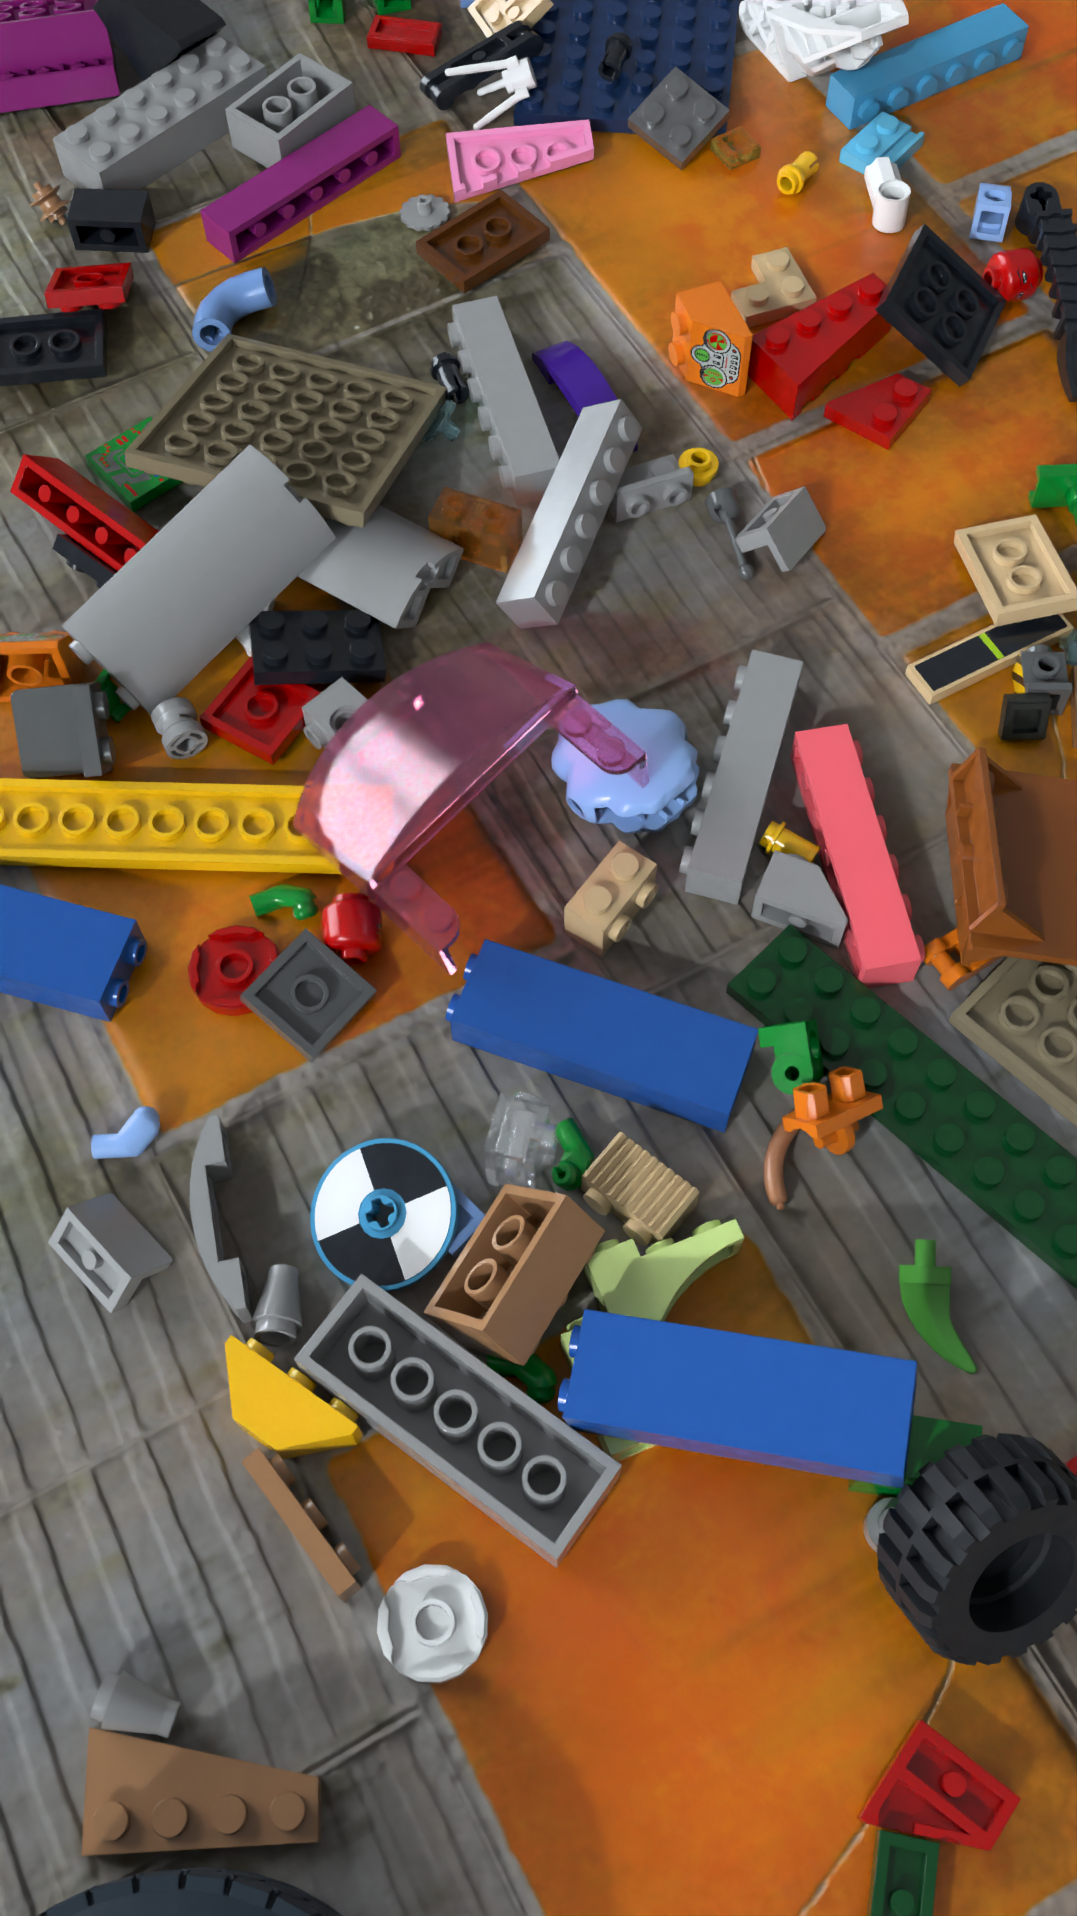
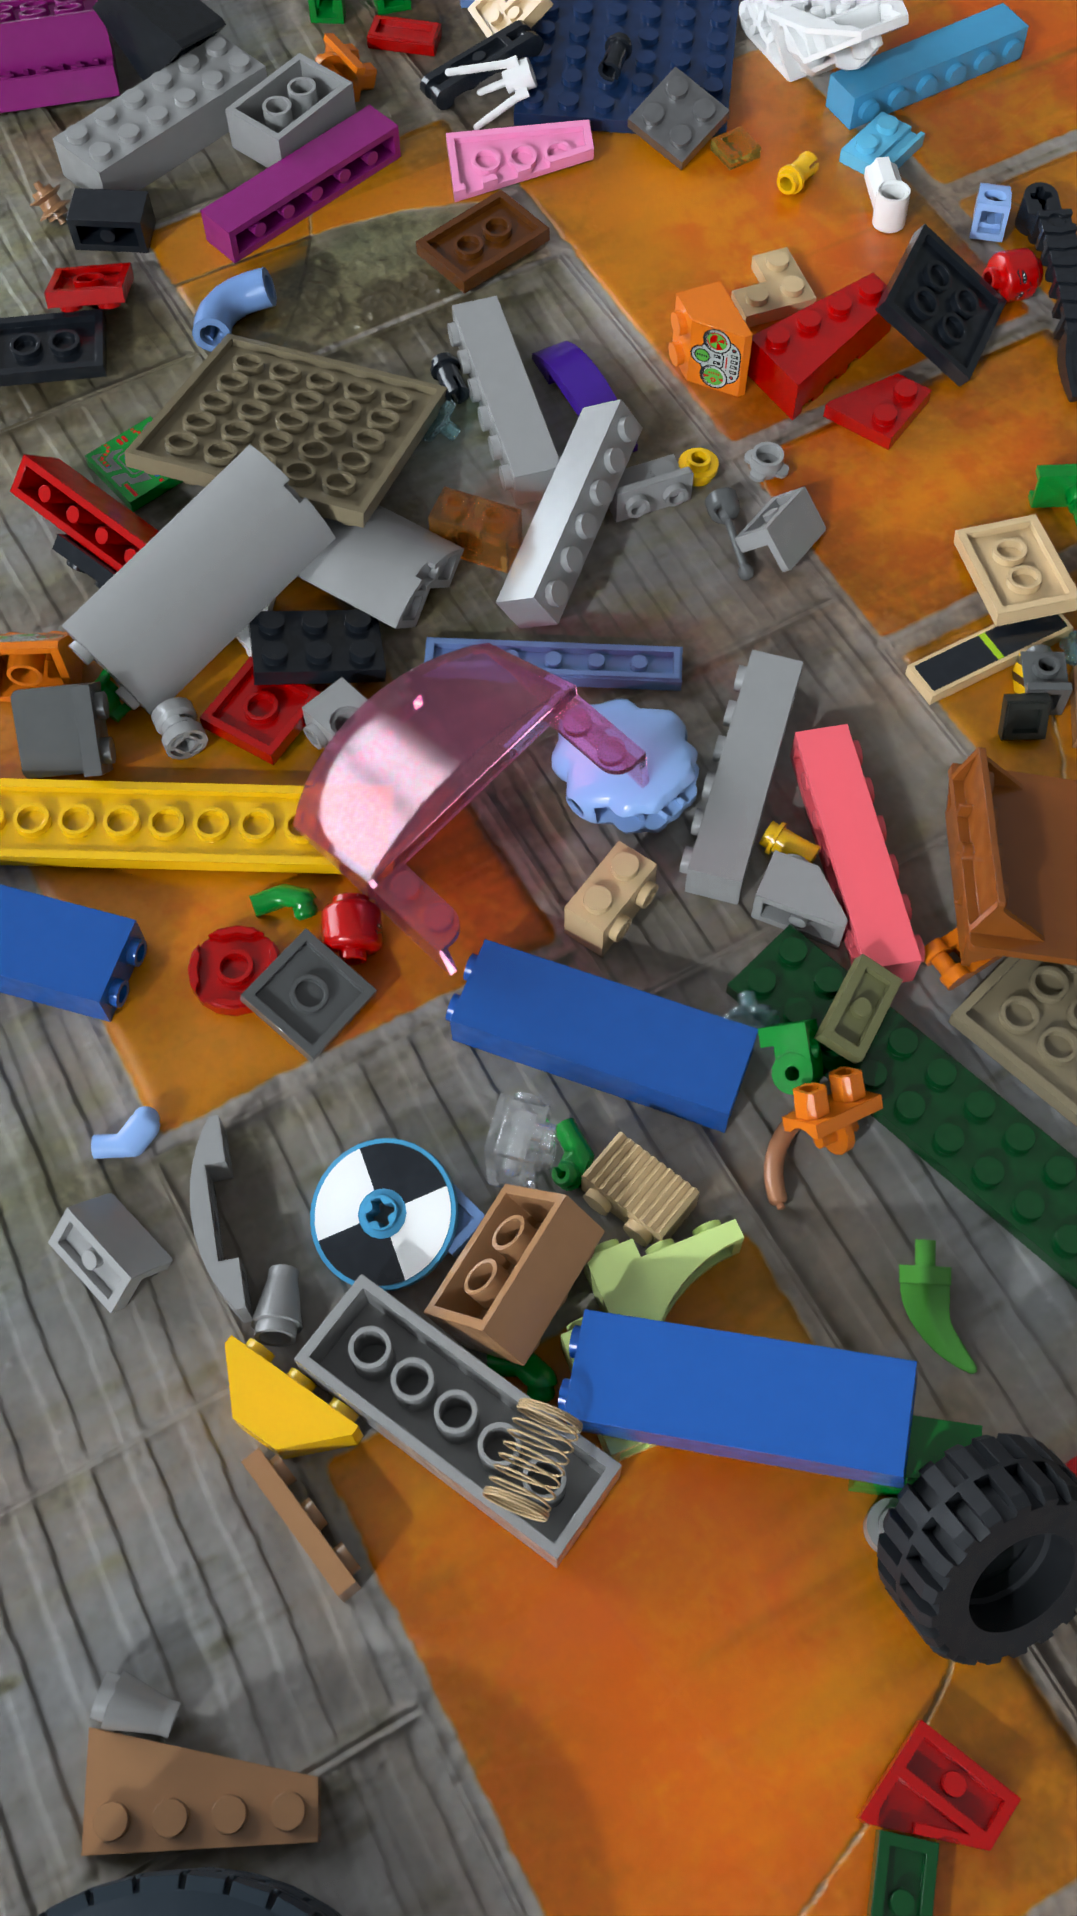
(345, 61): none -> orange hips
(424, 212): light grey piece -> none
(432, 1624): white tile -> none
(515, 1502): none -> tan piece
(587, 662): none -> medium blue tile
(751, 1013): none -> clear light blue plant
(766, 462): none -> light grey plate
(858, 1009): none -> olive plate

